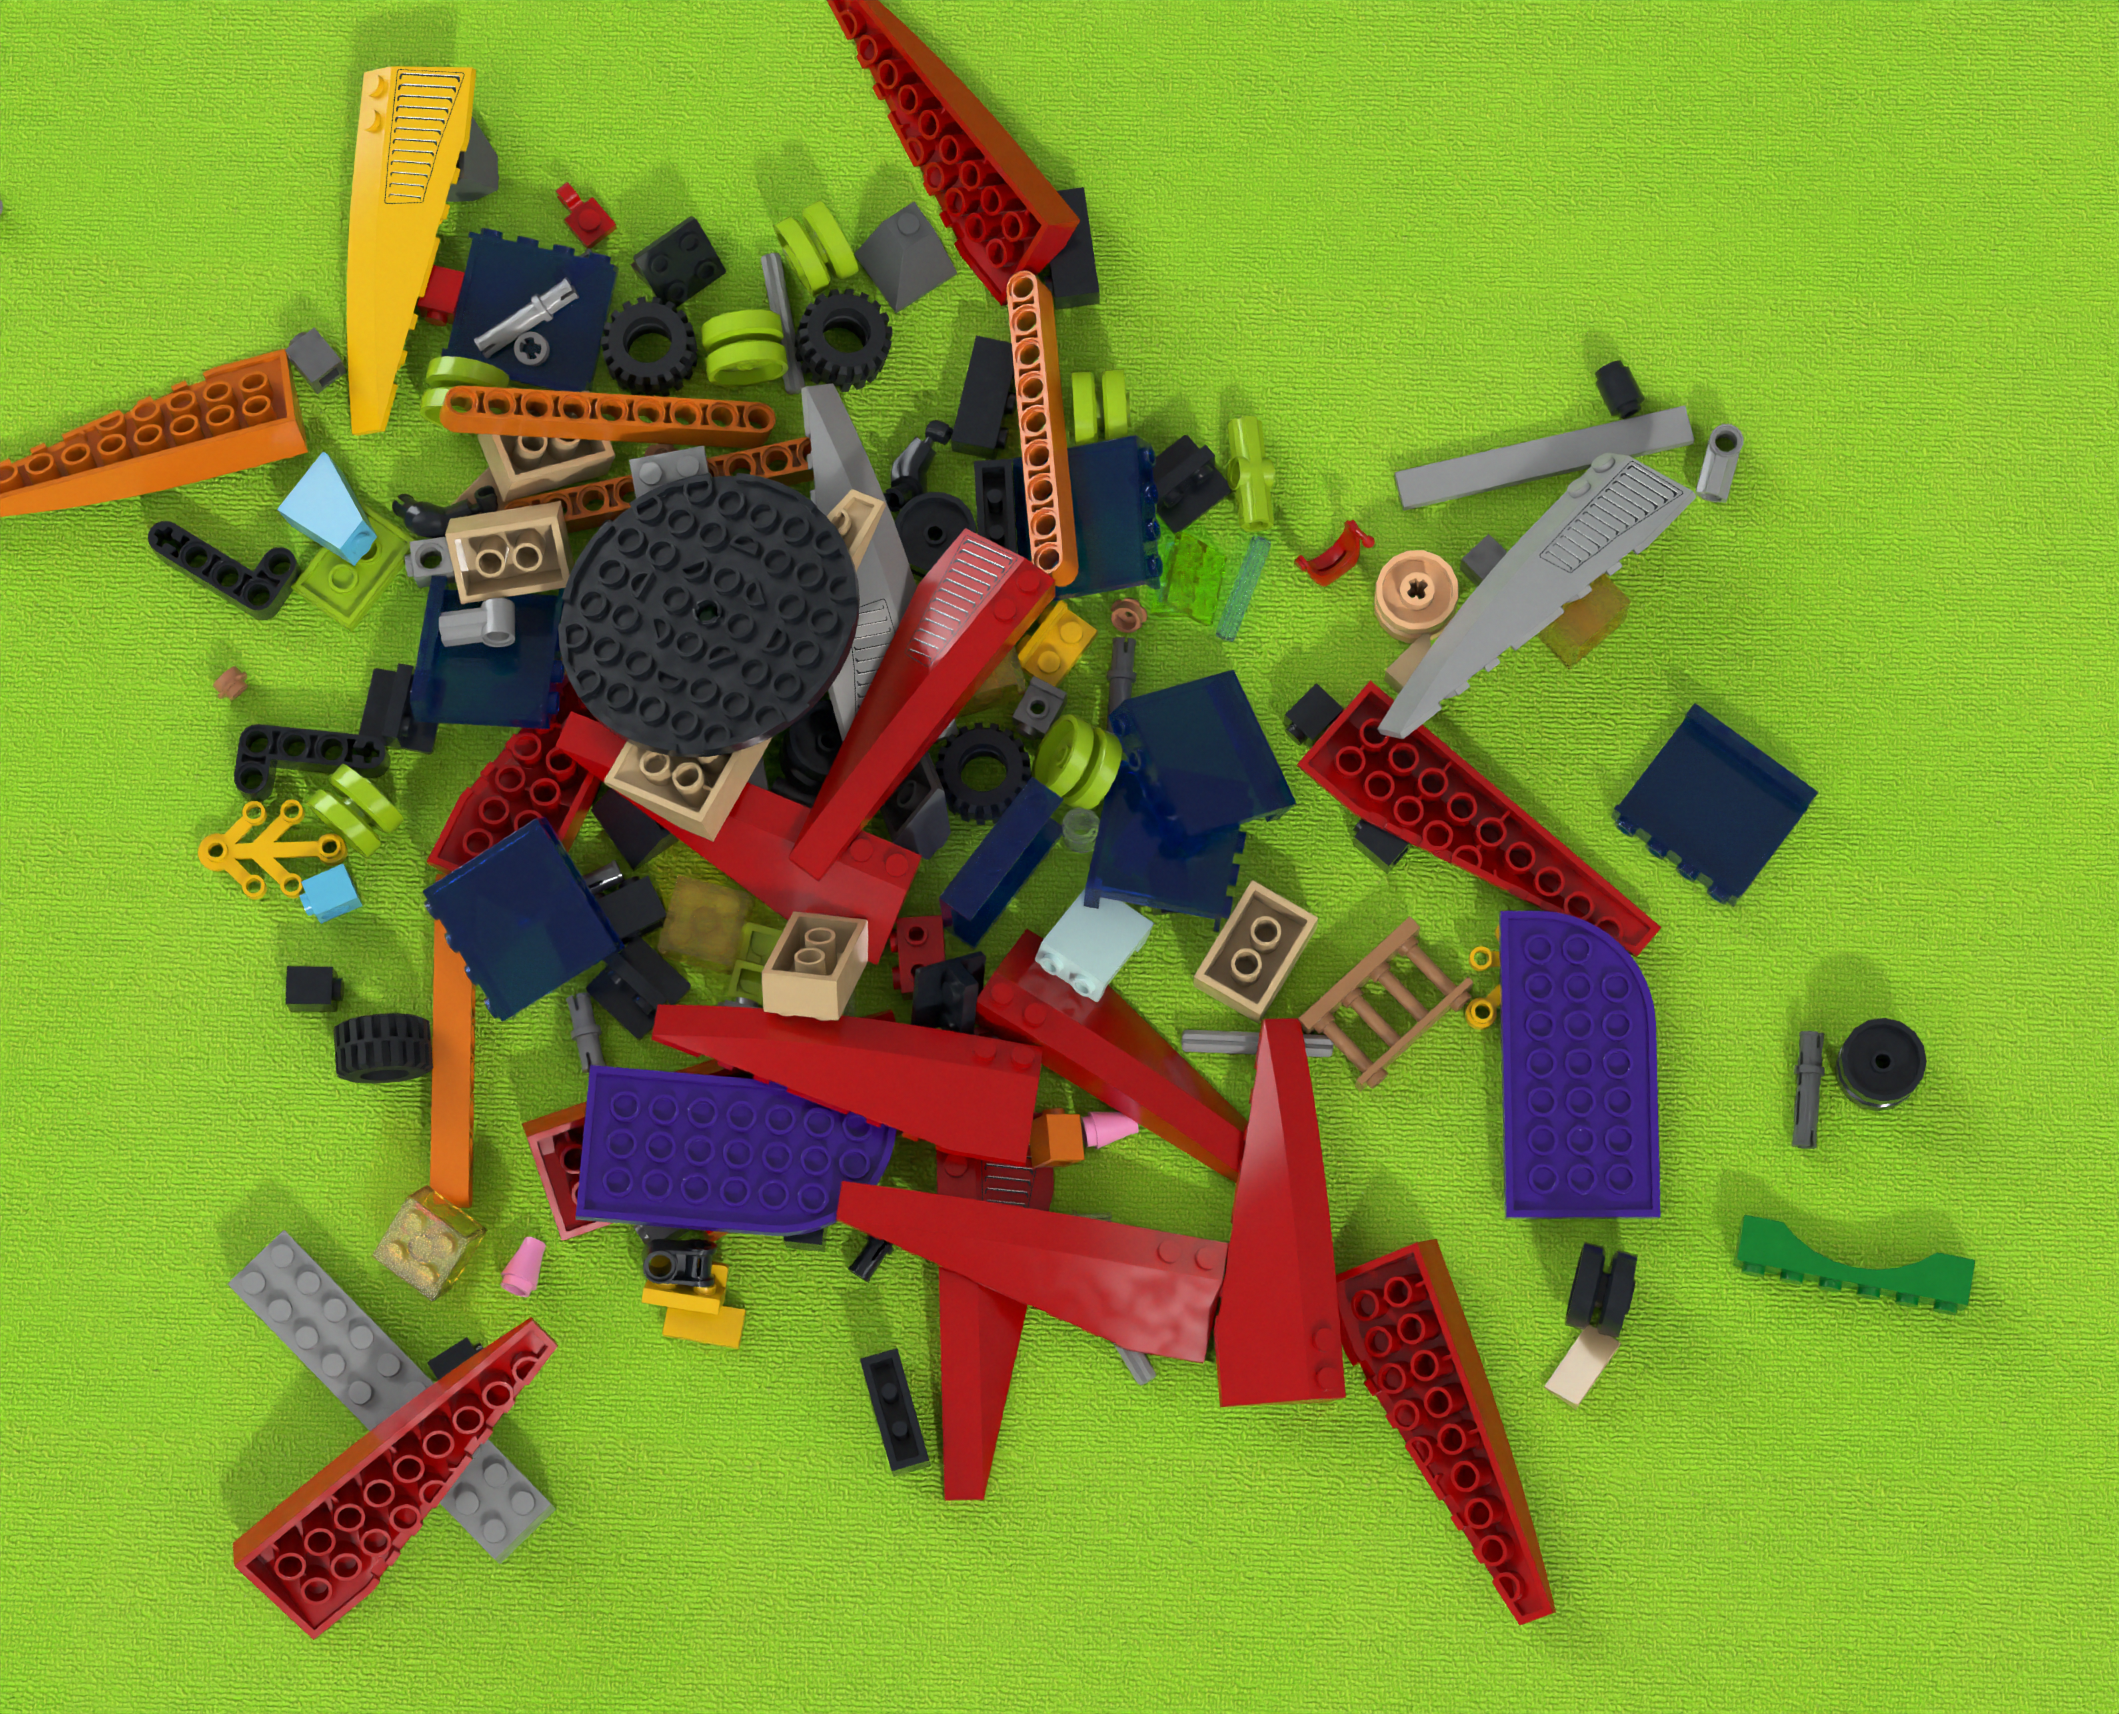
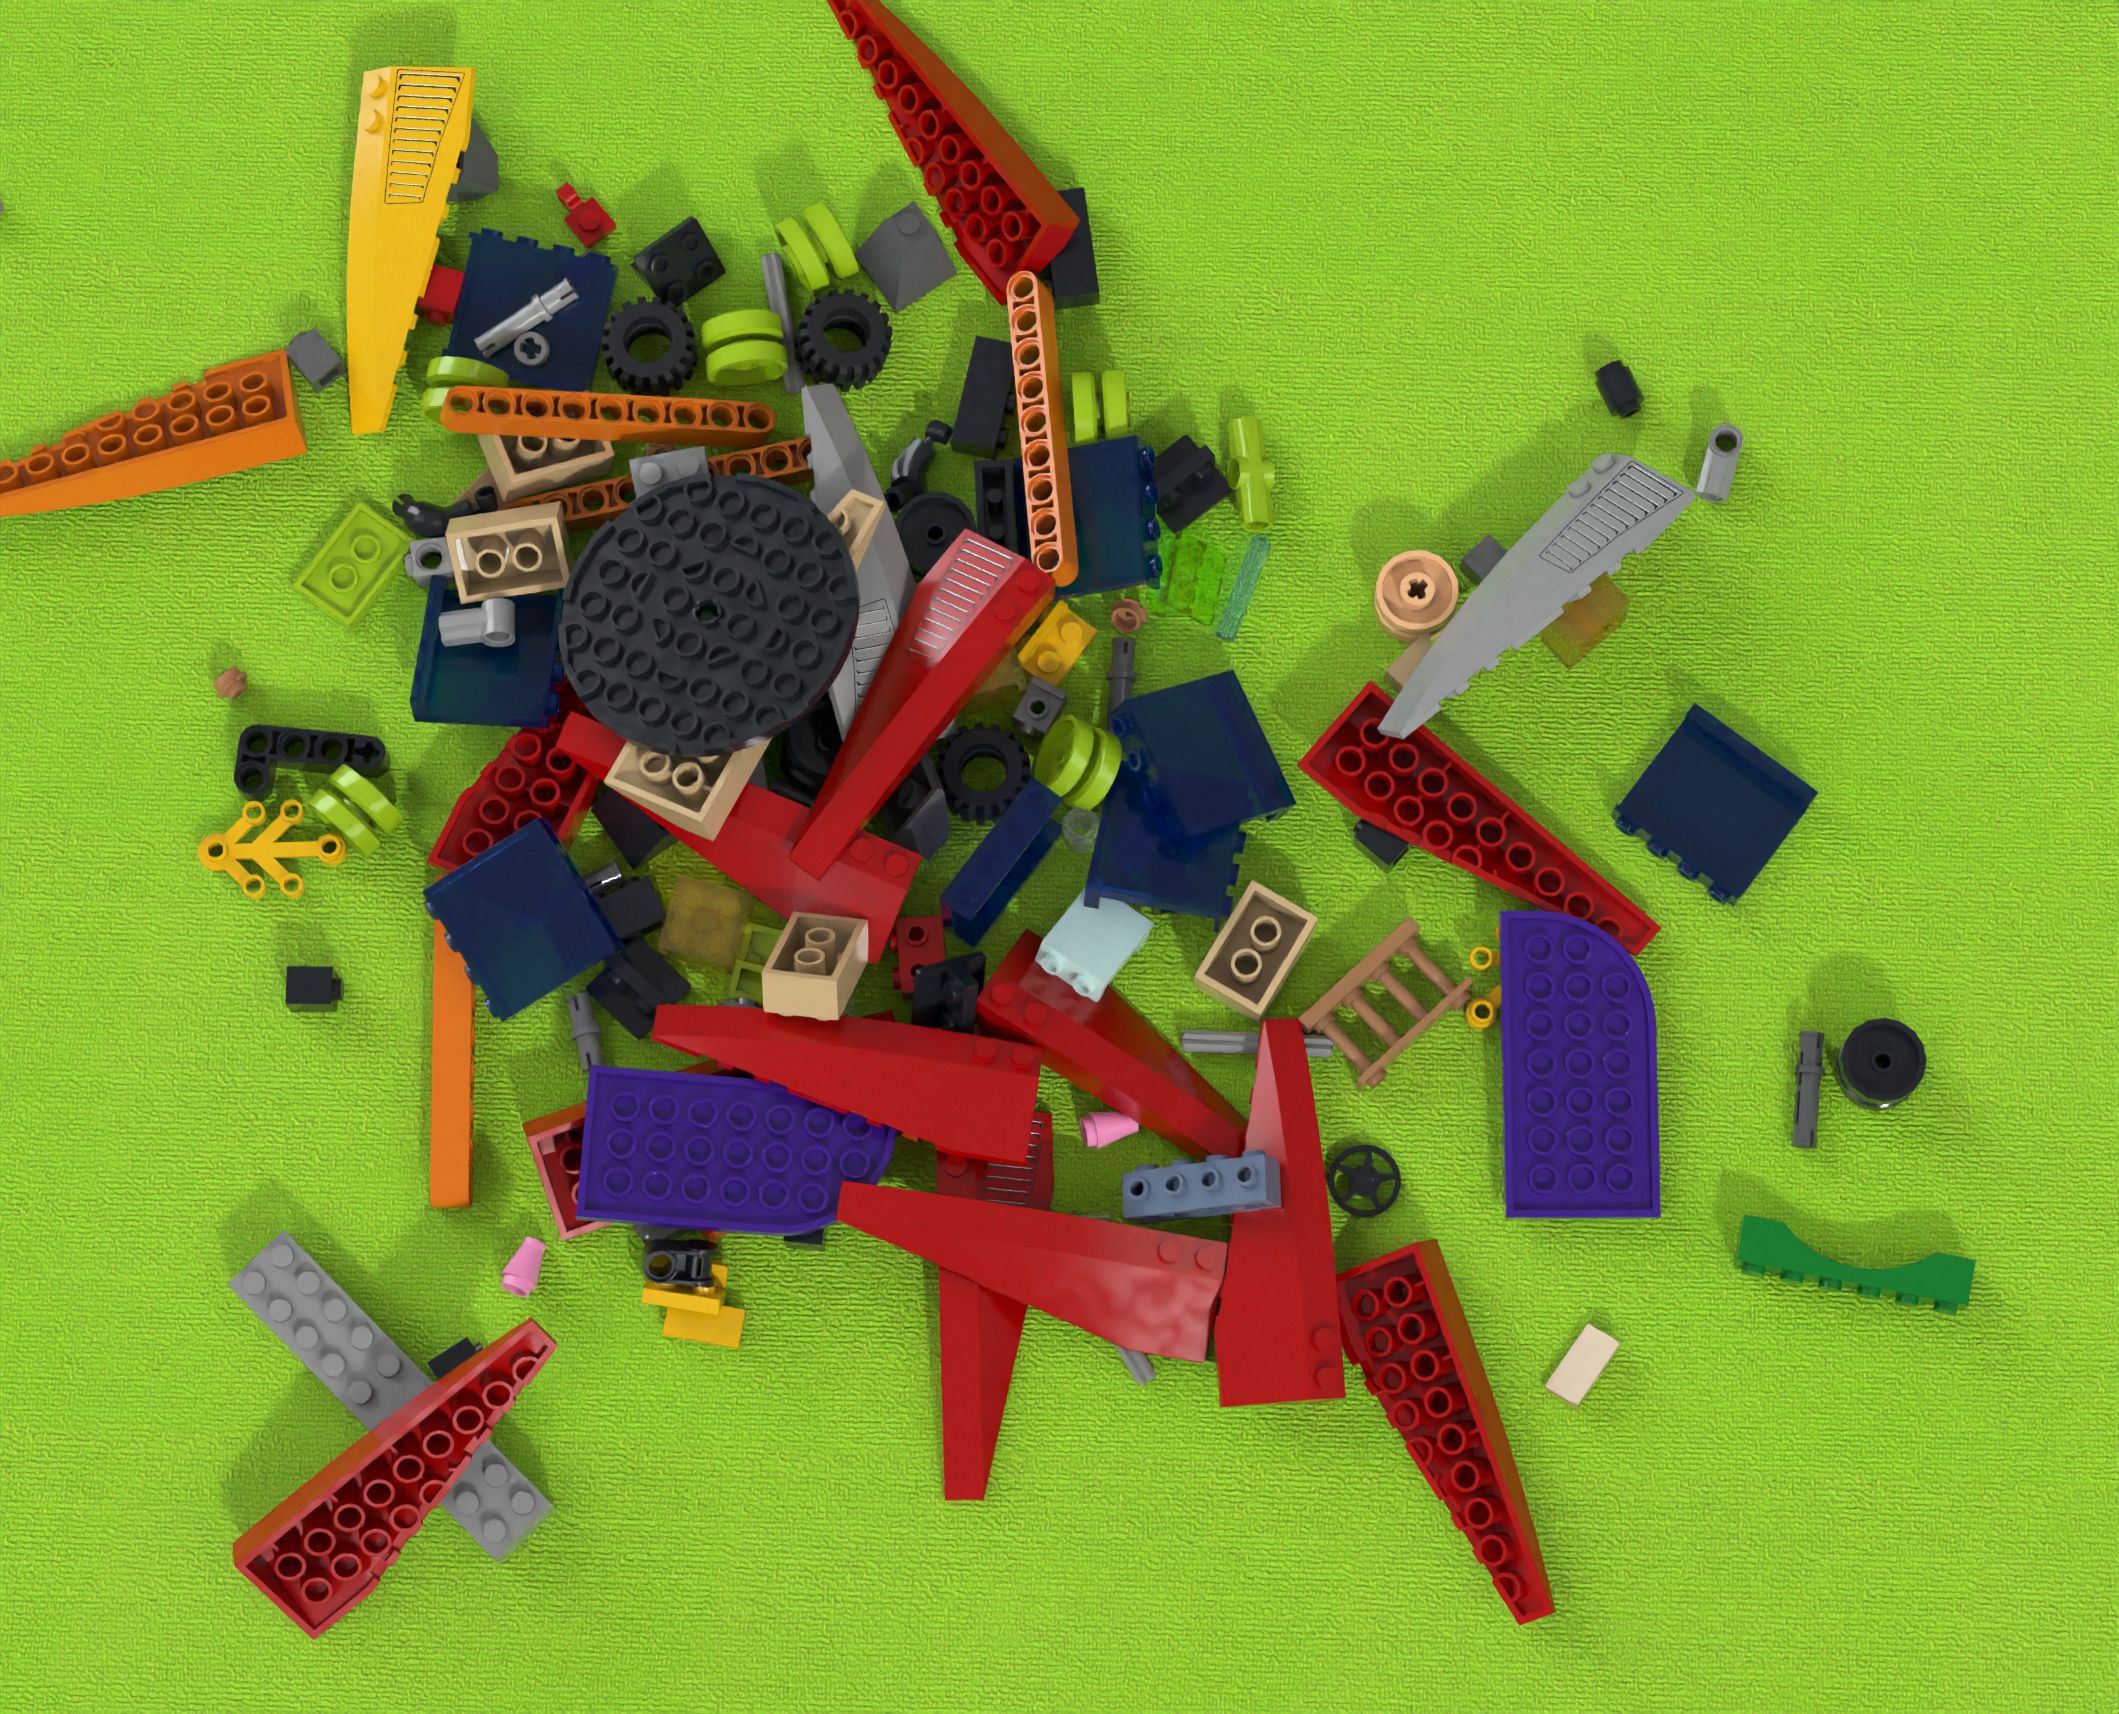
(219, 565): black beam -> none
(328, 511): medium azure slope -> none
(330, 894): medium azure brick -> none
(383, 1048): black tyre -> none
(390, 713): black bracket -> none
(429, 1242): clear yellow brick -> none
(870, 1257): black pin -> none
(895, 1412): black brick -> none
(1056, 1139): orange brick -> none
(1201, 1188): none -> sand blue brick
(1311, 716): black brick -> none
(1323, 567): red helmet -> none
(1364, 1181): none -> black wheel
(1542, 458): light grey tile -> none
(1603, 1290): black wheel -> none

